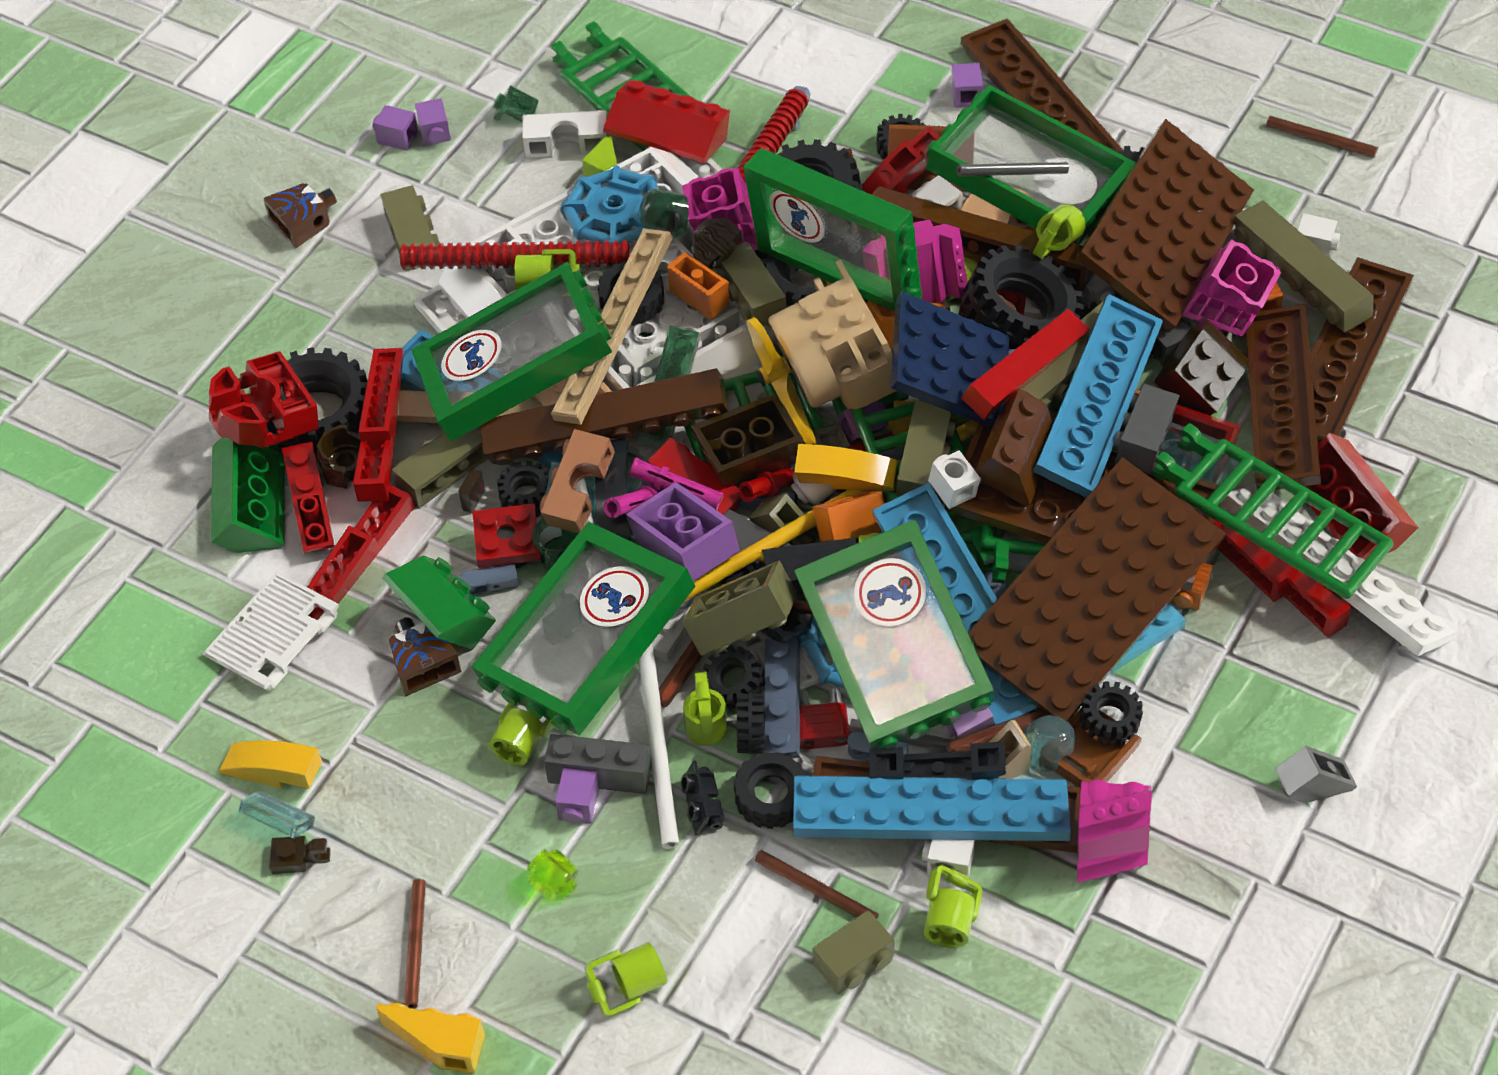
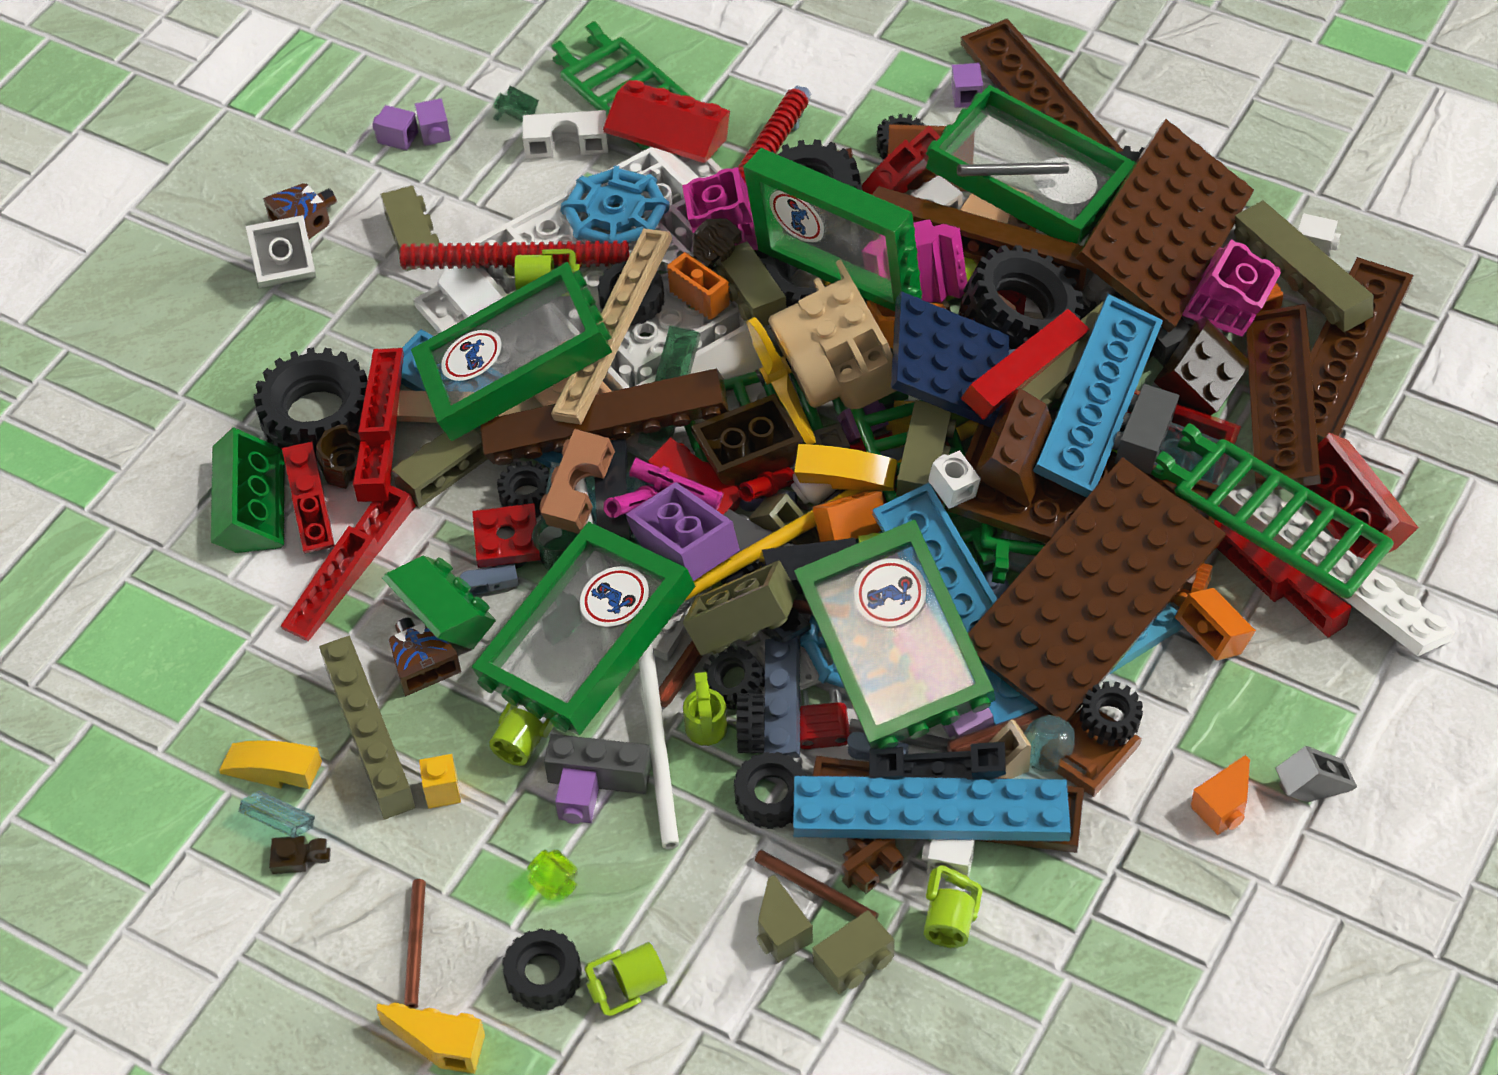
(245, 416): red connector -> none
(271, 631): white window -> none
(280, 251): none -> white brick
(367, 727): none -> olive brick
(439, 781): none -> yellow brick
(471, 490): dark brown tile -> none
(542, 995): none -> black tyre
(600, 158): lime slope -> none
(660, 208): clear green helmet -> none
(698, 786): black hinge -> none
(782, 923): none -> olive slope
(865, 857): none -> reddish brown hips
(1058, 229): lime piece -> none
(1112, 828): dark pink slope -> none
(1215, 623): none -> orange brick
(1223, 797): none -> orange slope
(1322, 136): copper bar -> none

